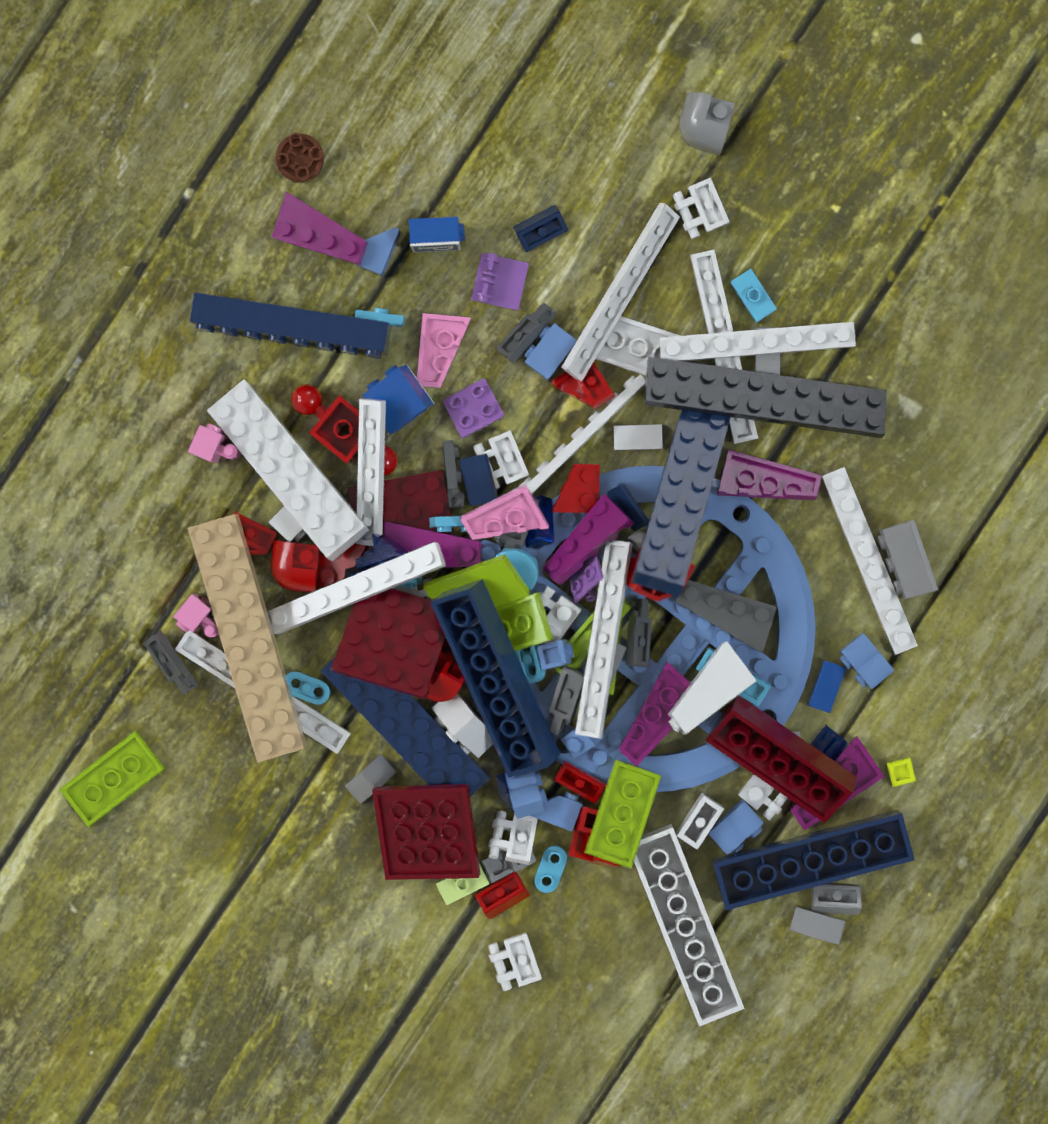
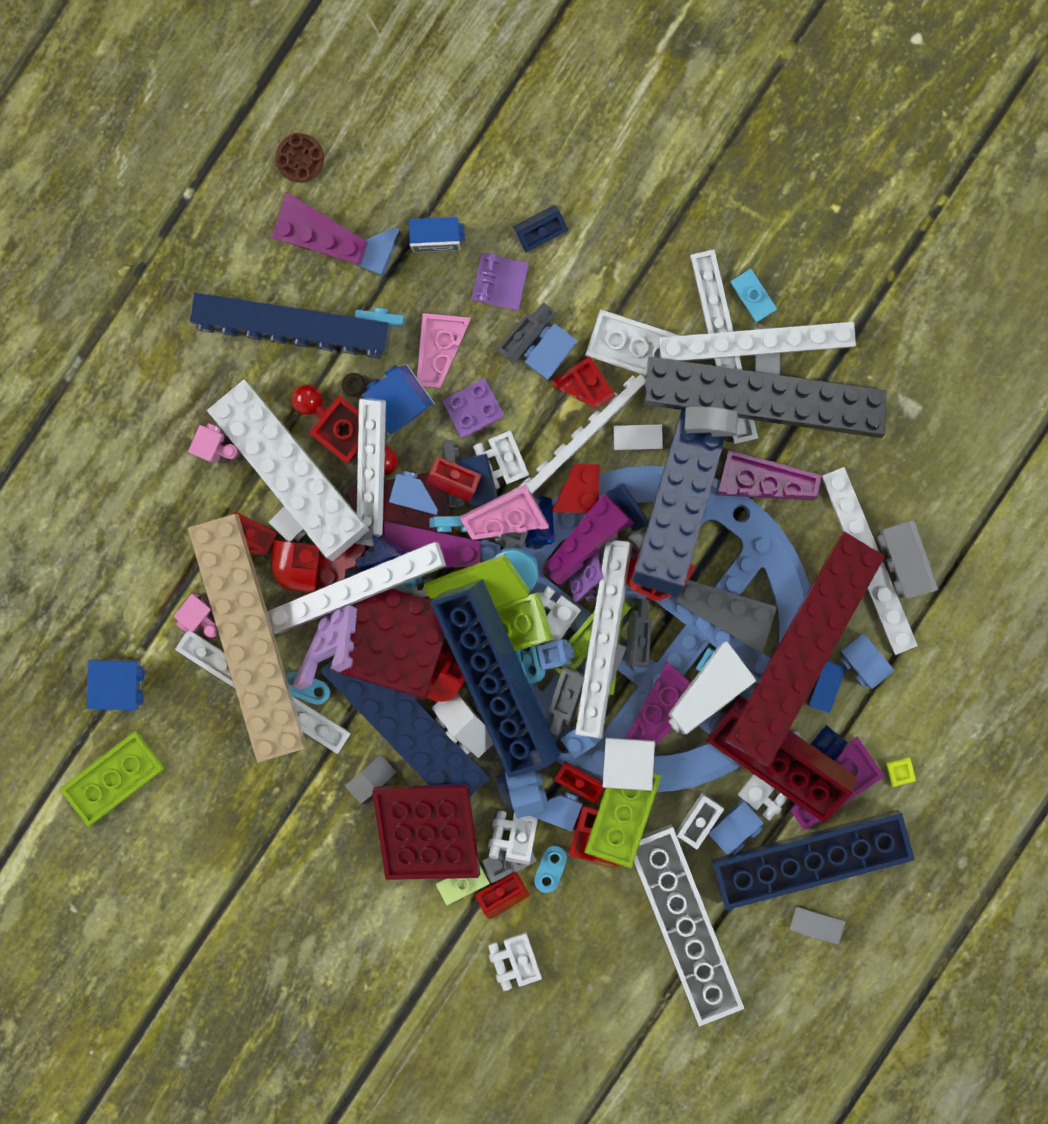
(115, 684): none -> blue piece
(170, 662): dark grey hinge -> none
(330, 640): none -> lavender wing
(353, 377): none -> dark brown plate
(412, 493): none -> medium blue slope
(453, 479): none -> red slope
(620, 291): white plate -> none
(628, 763): none -> white tile
(705, 122): light grey brick -> none
(708, 207): white plate -> none
(709, 419): none -> light grey slope
(805, 649): none -> dark red plate
(836, 899): light grey slope -> none

